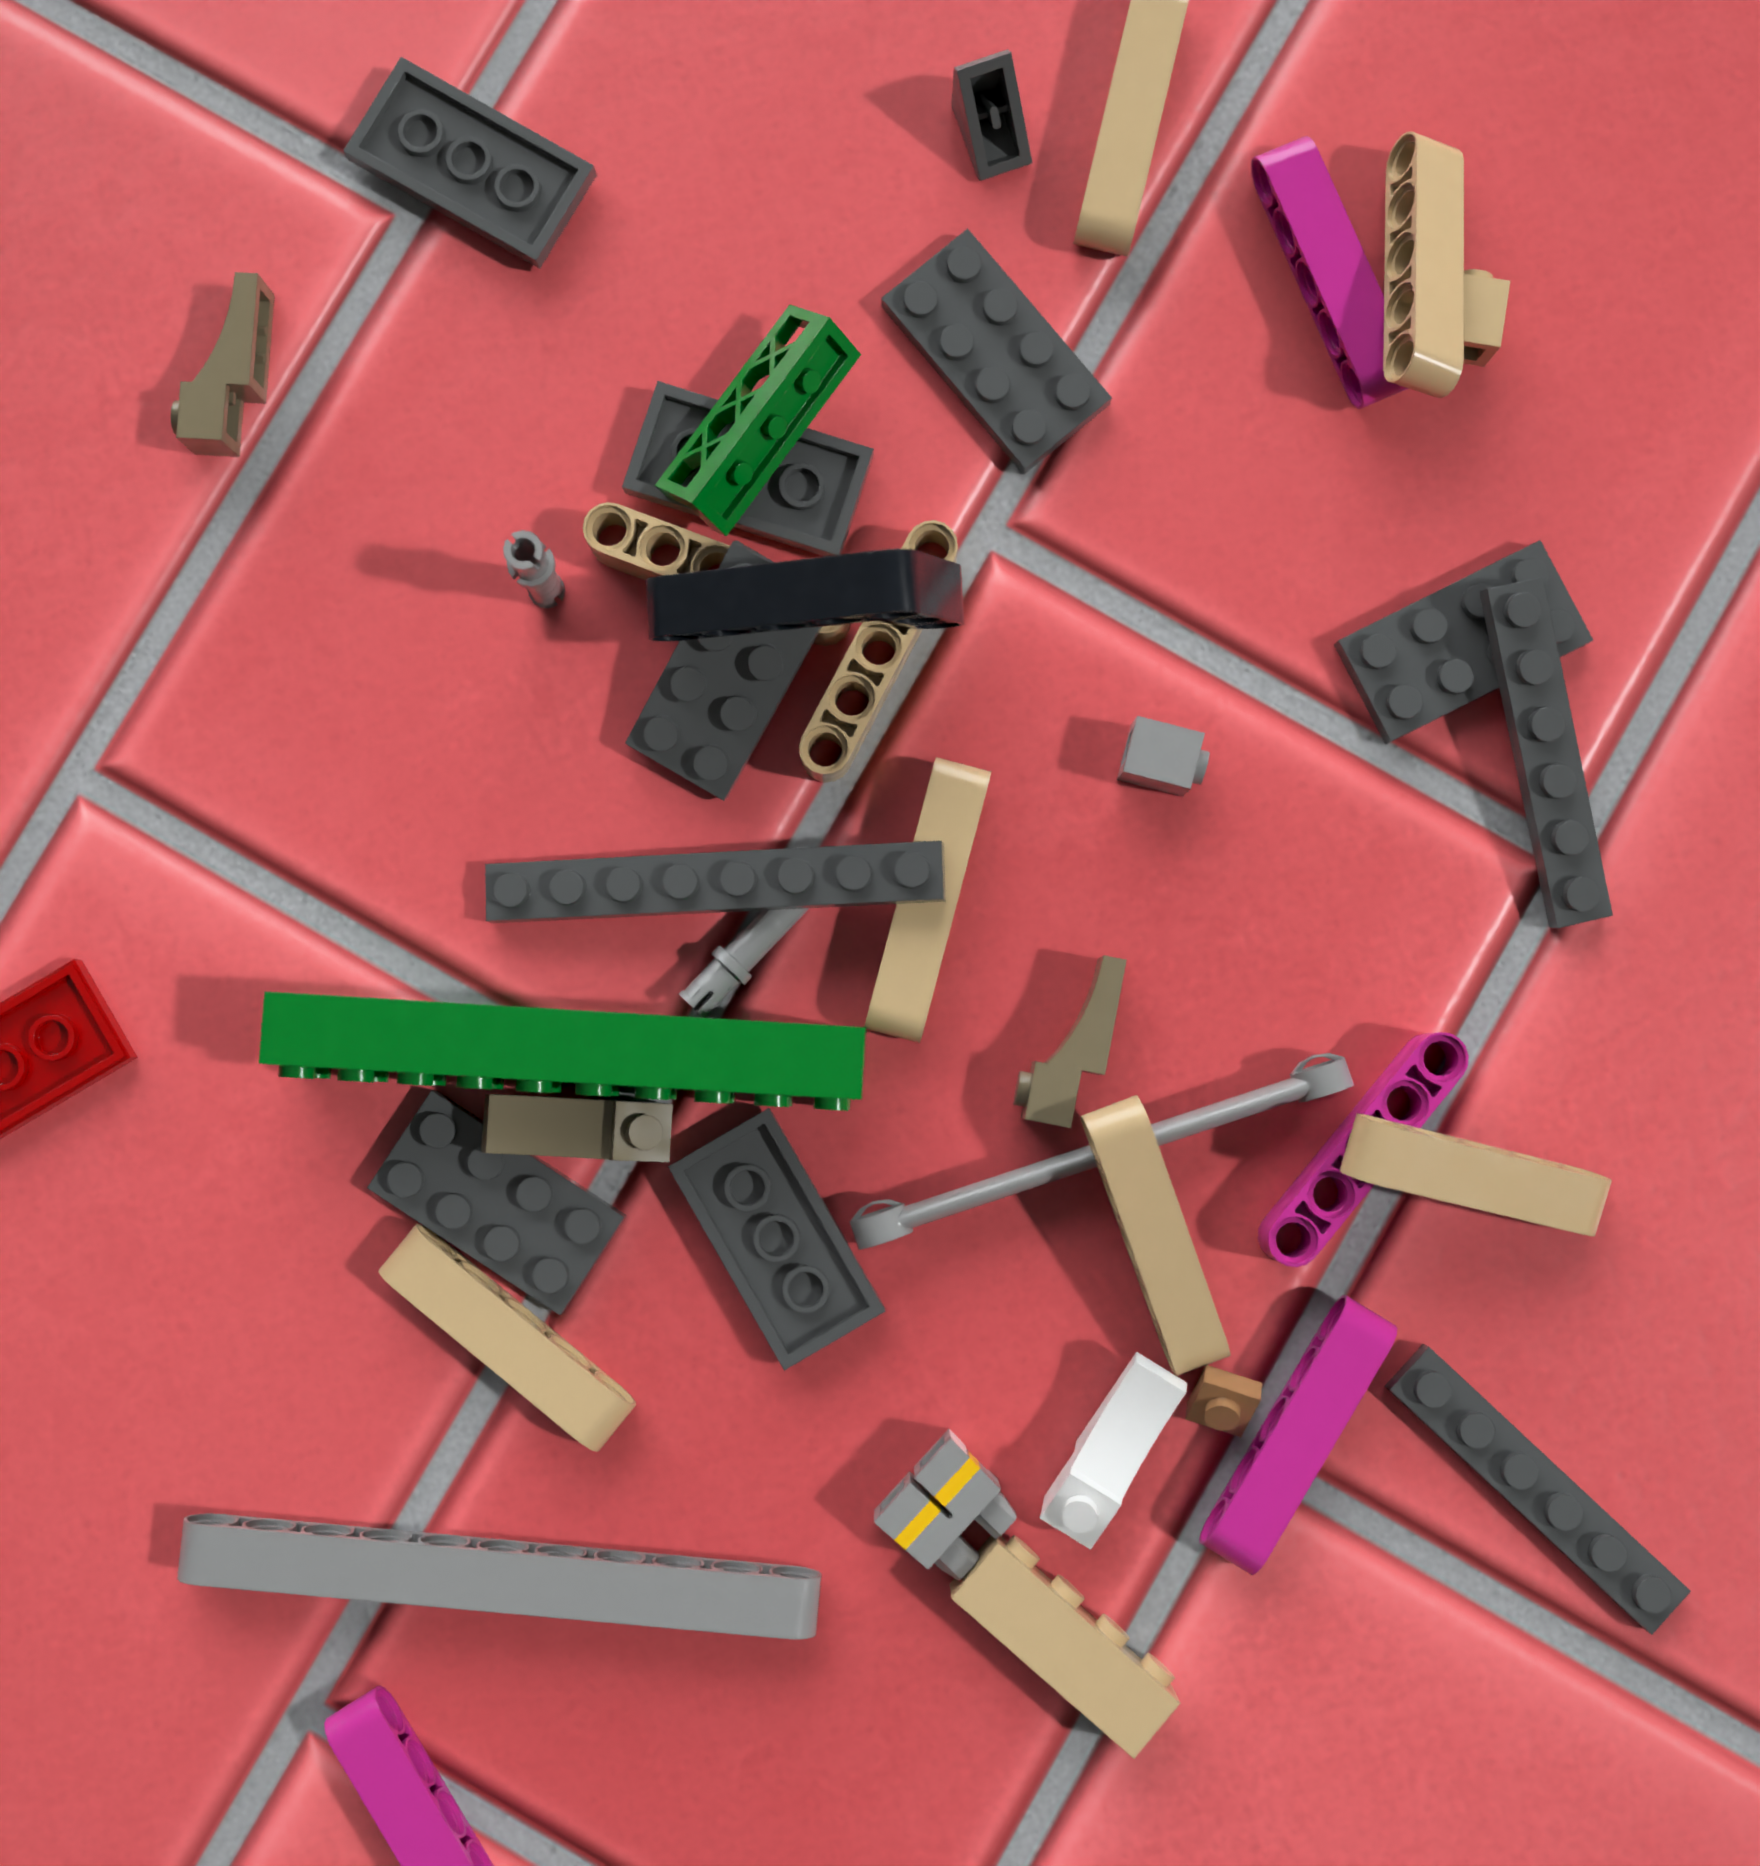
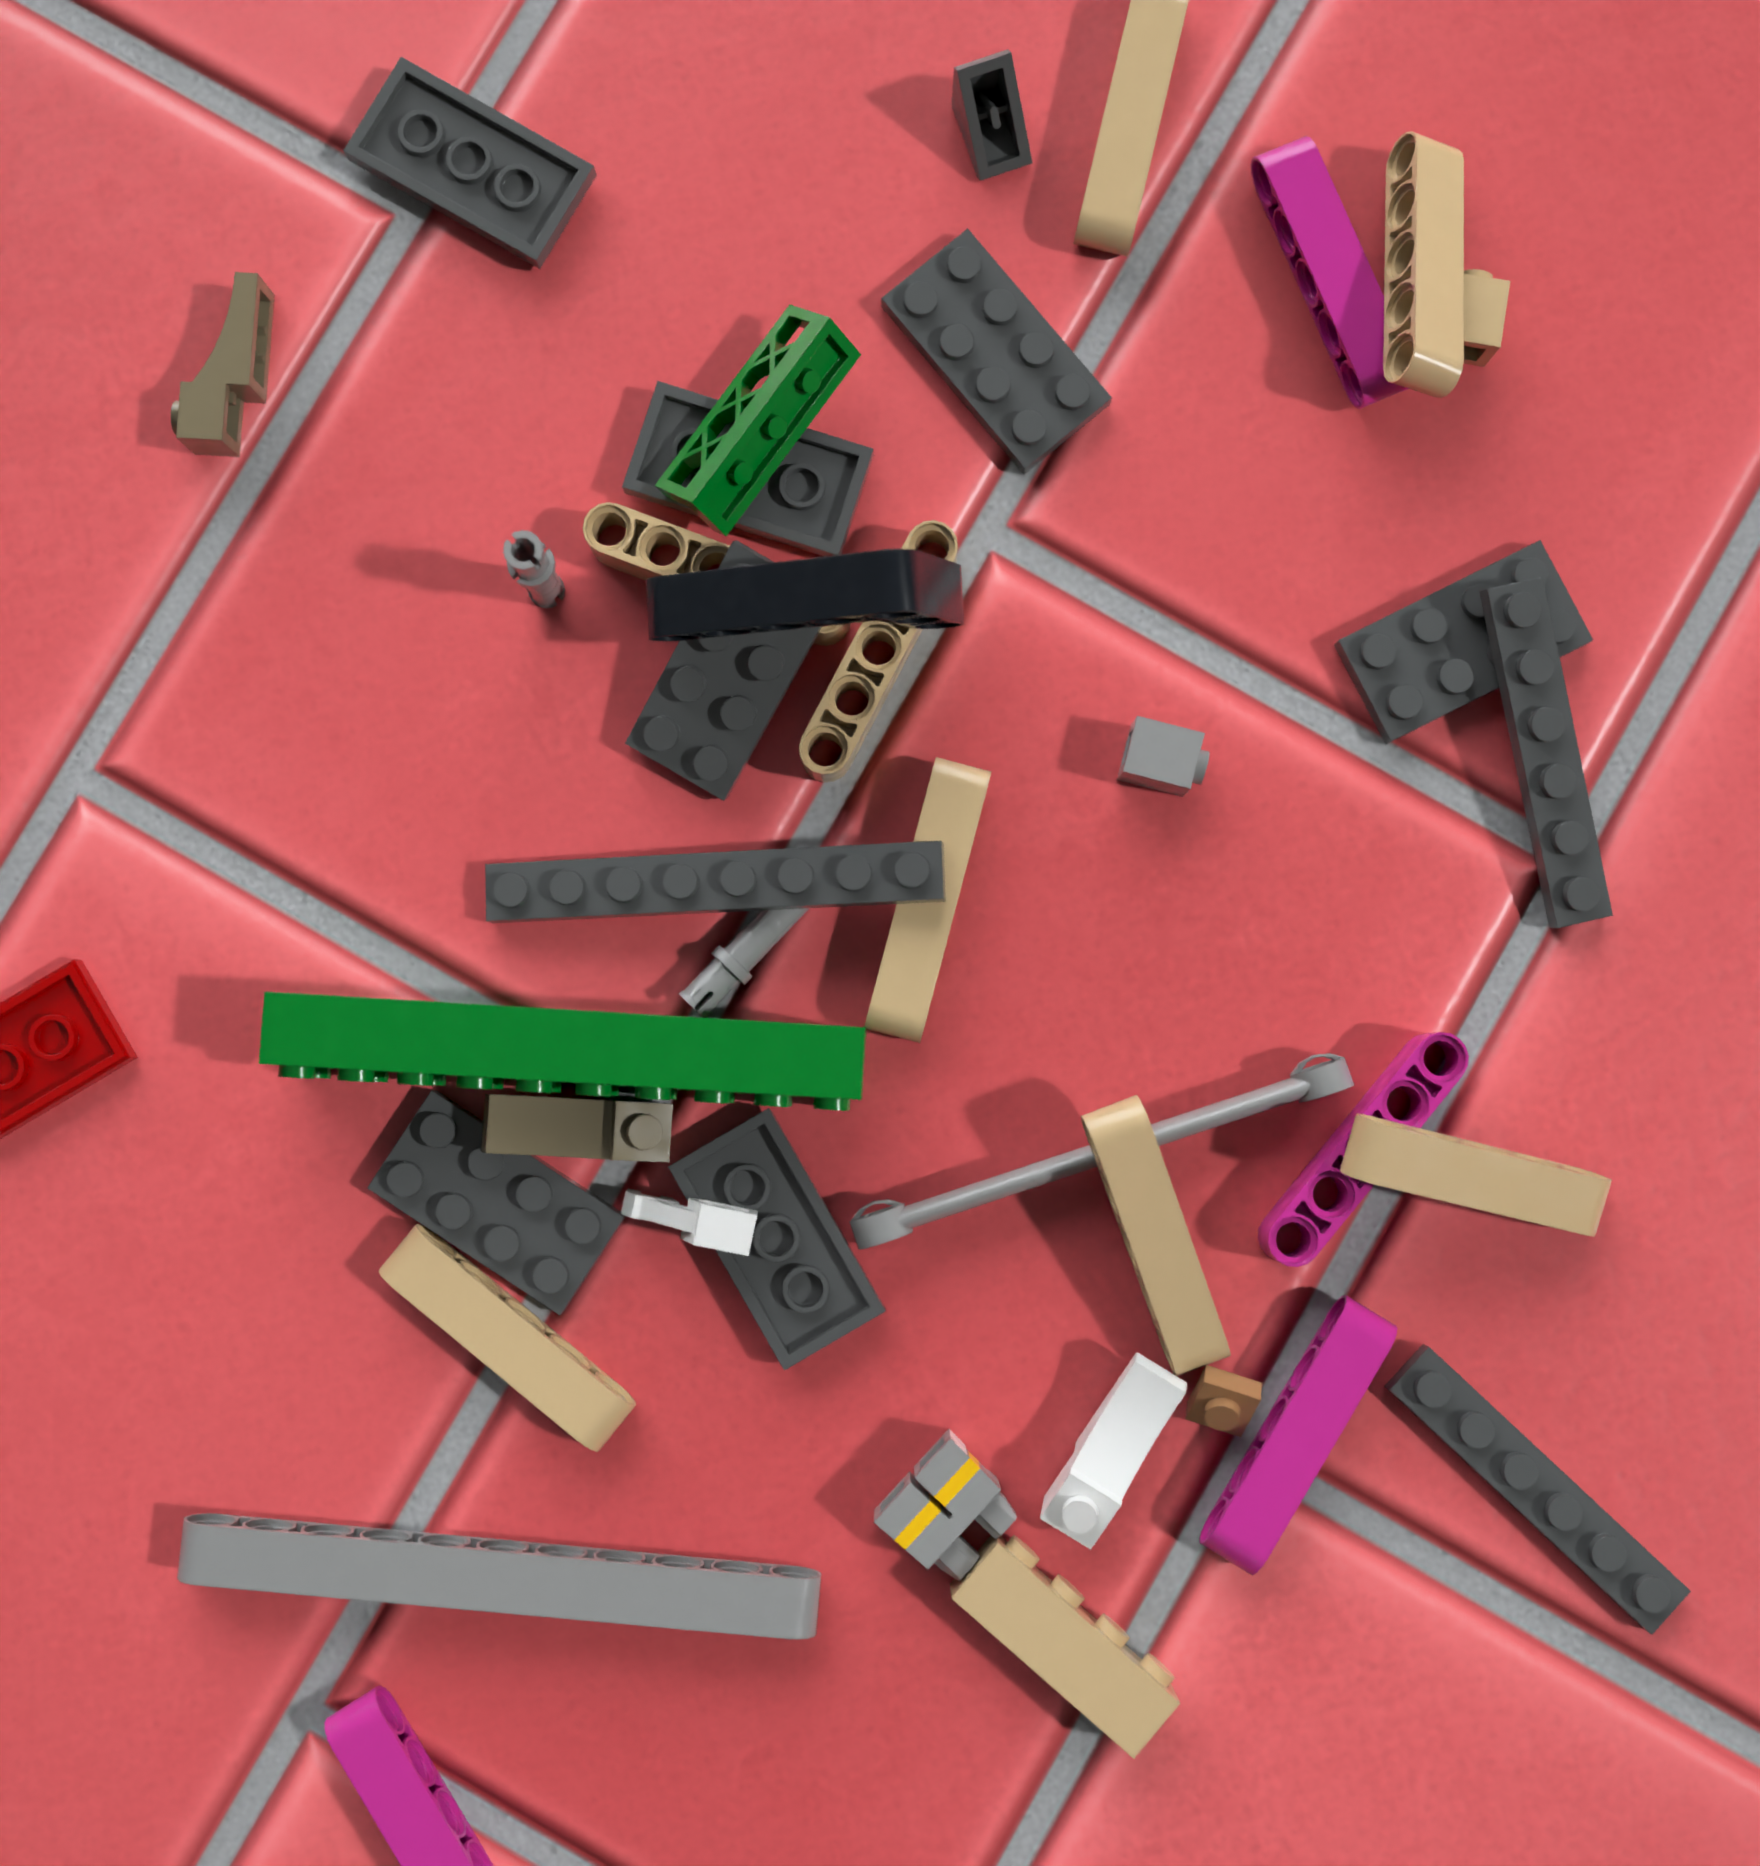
(701, 1221): none -> white piece
(1052, 1087): dark tan slope -> none

